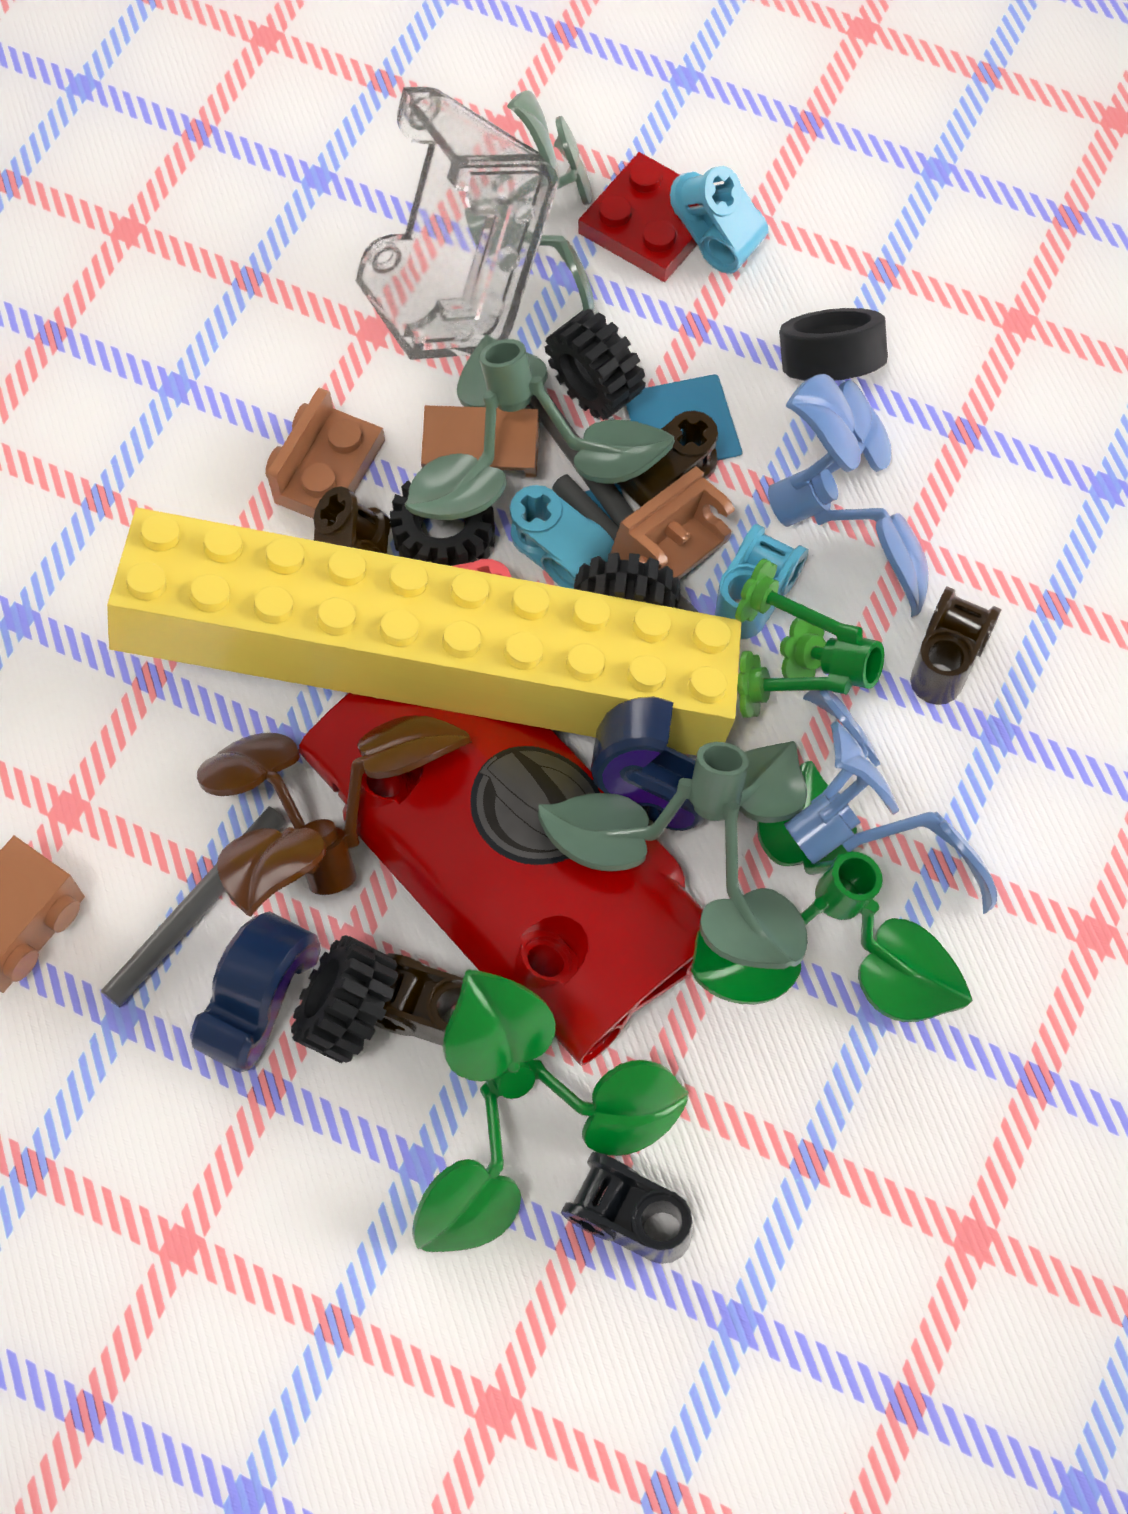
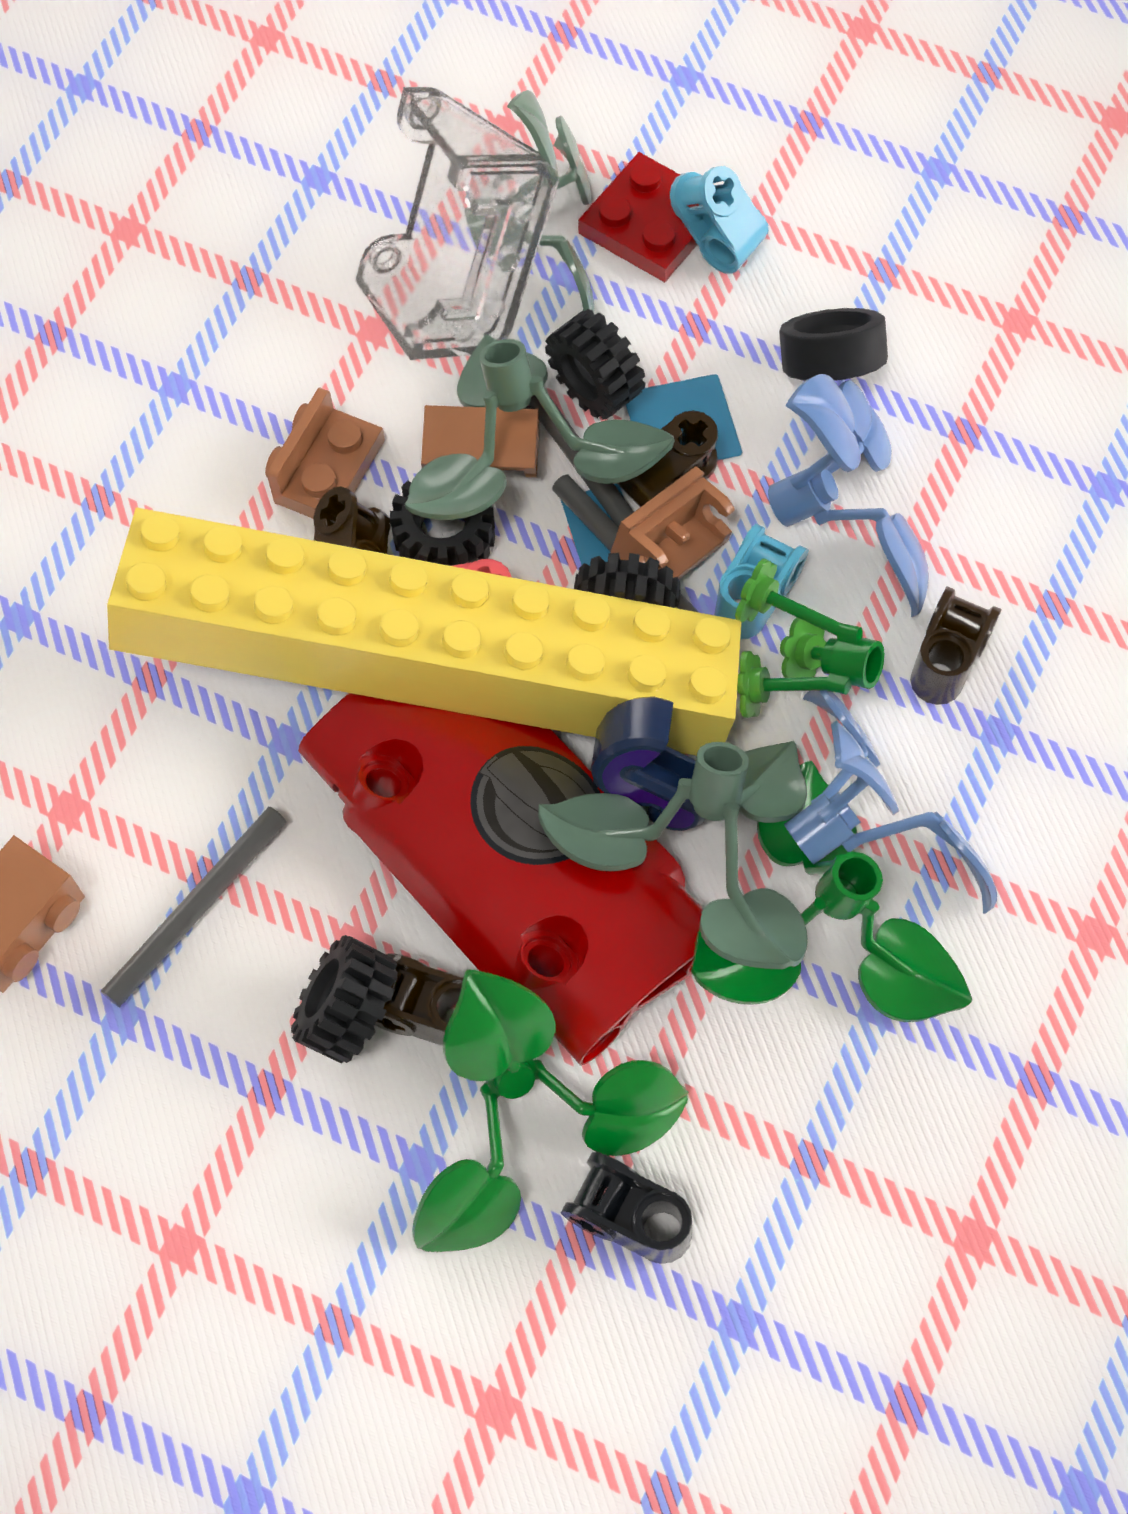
(251, 989): dark blue animal -> none
(270, 859): reddish brown plant -> none
(561, 541): medium azure piece -> none

